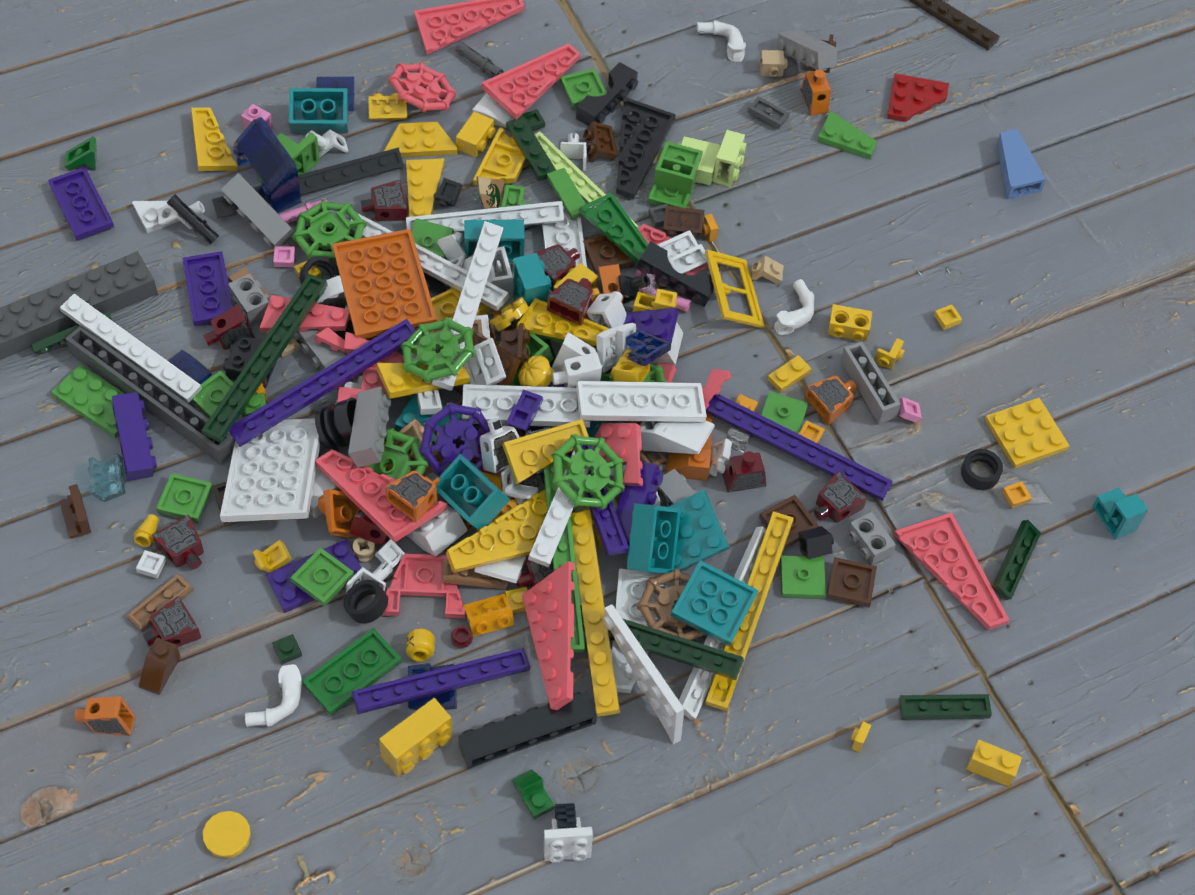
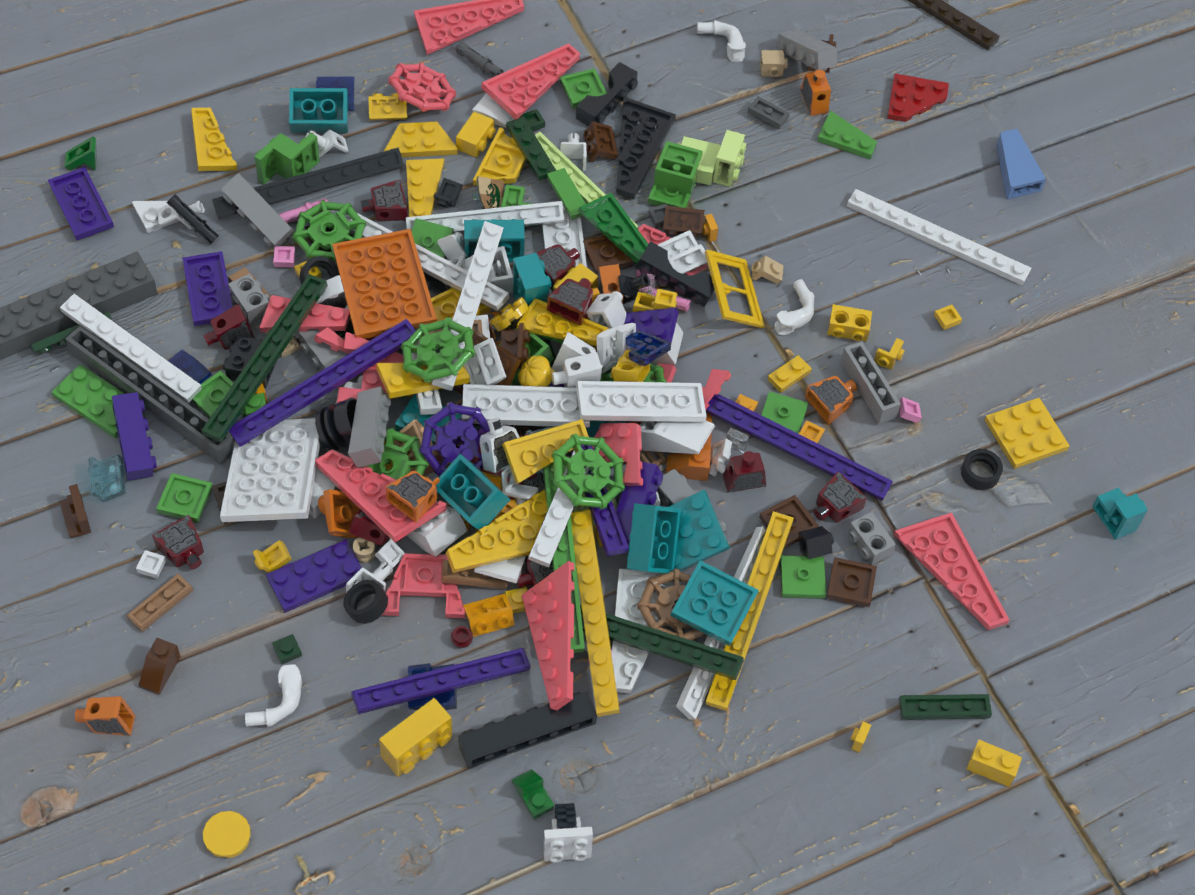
(144, 533): yellow cone -> none
(173, 625): torso -> none
(254, 112): bright pink brick -> none
(271, 163): clear blue windscreen -> none
(322, 576): bright green plate -> none
(350, 670): green plate -> none
(420, 644): yellow head -> none
(525, 410): dark purple slope -> none
(649, 679): white wing -> none
(939, 237): none -> white plate
(1016, 494): light orange plate -> none
(1016, 560): dark green plate -> none

